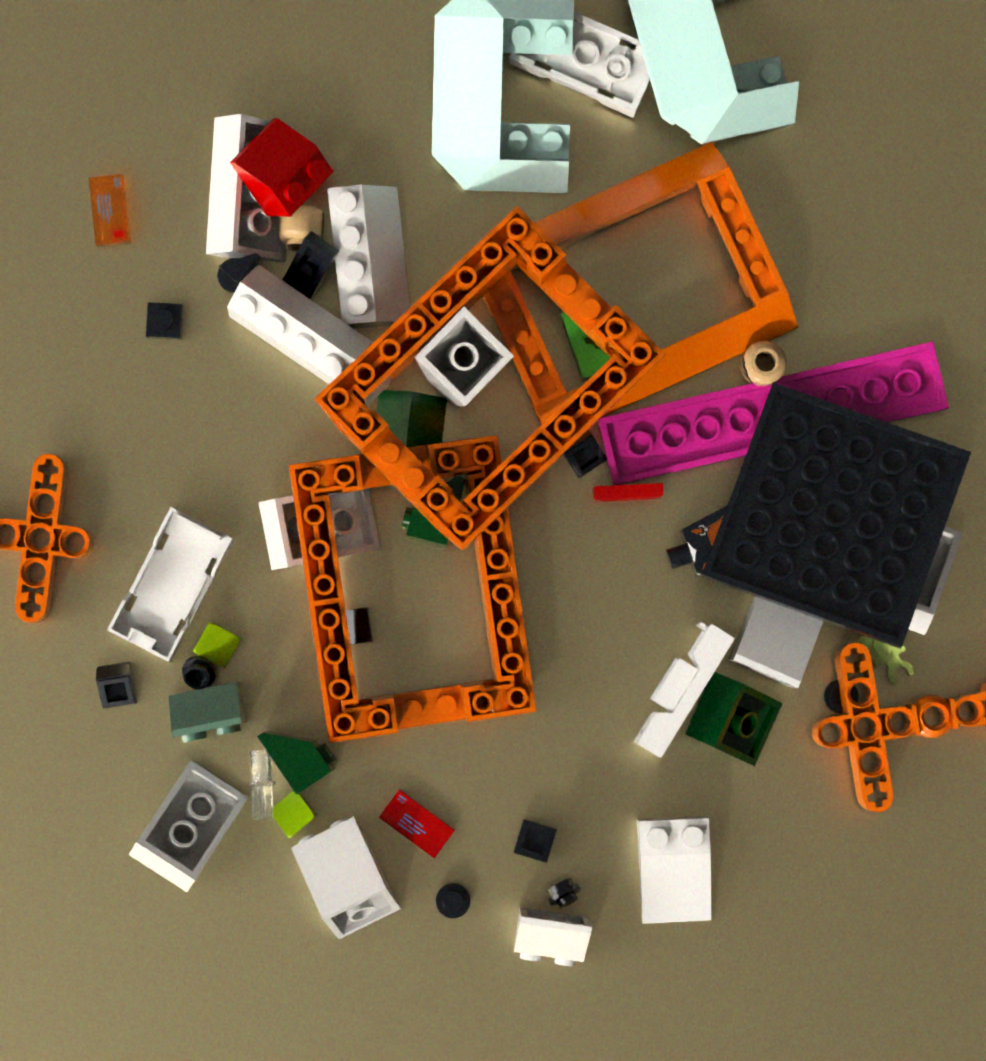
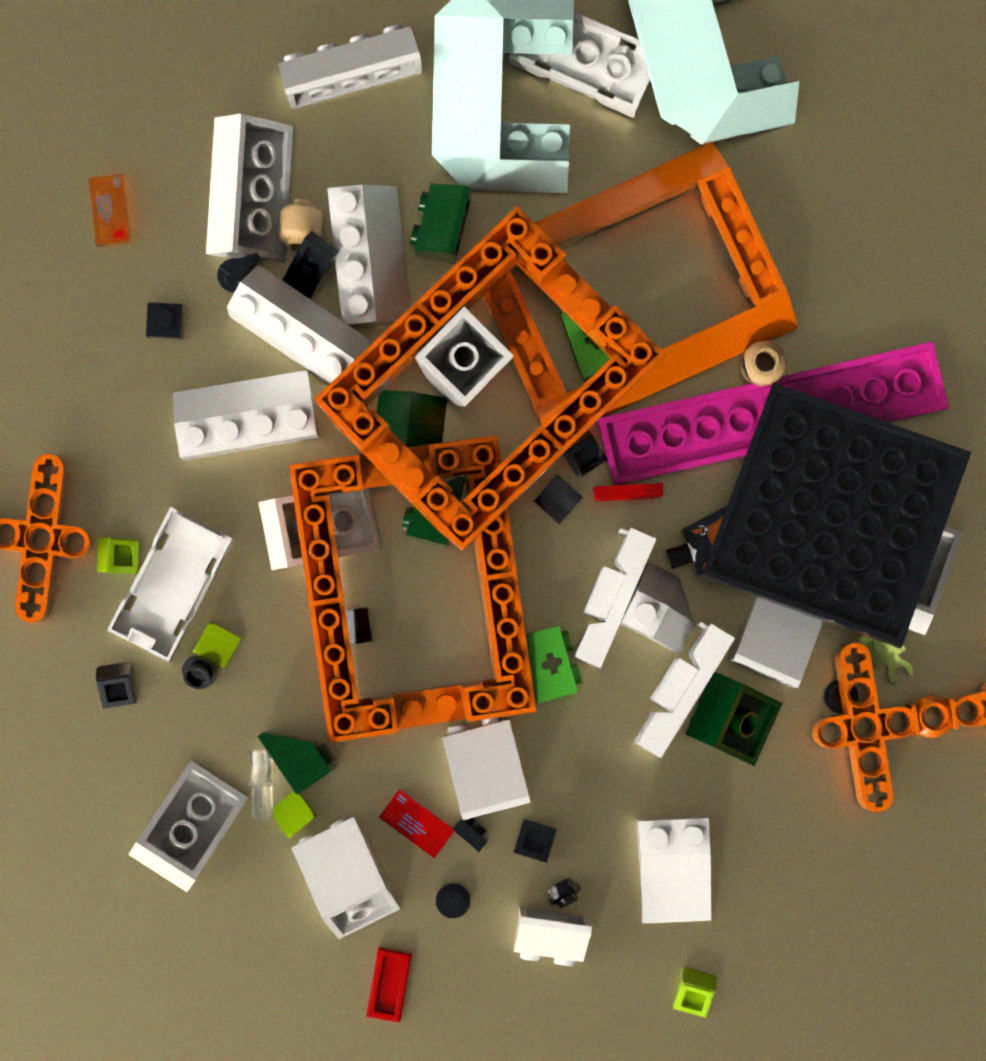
(118, 555): none -> lime slope
(207, 709): sand green slope -> none
(244, 415): none -> white slope
(281, 168): red slope -> none
(350, 67): none -> white slope
(389, 984): none -> red tile
(442, 222): none -> dark green slope
(471, 832): none -> black plate
(485, 768): none -> white slope
(555, 685): none -> bright green brick
(558, 499): none -> black slope
(612, 596): none -> white piece
(659, 609): none -> white slope
(695, 992): none -> lime slope

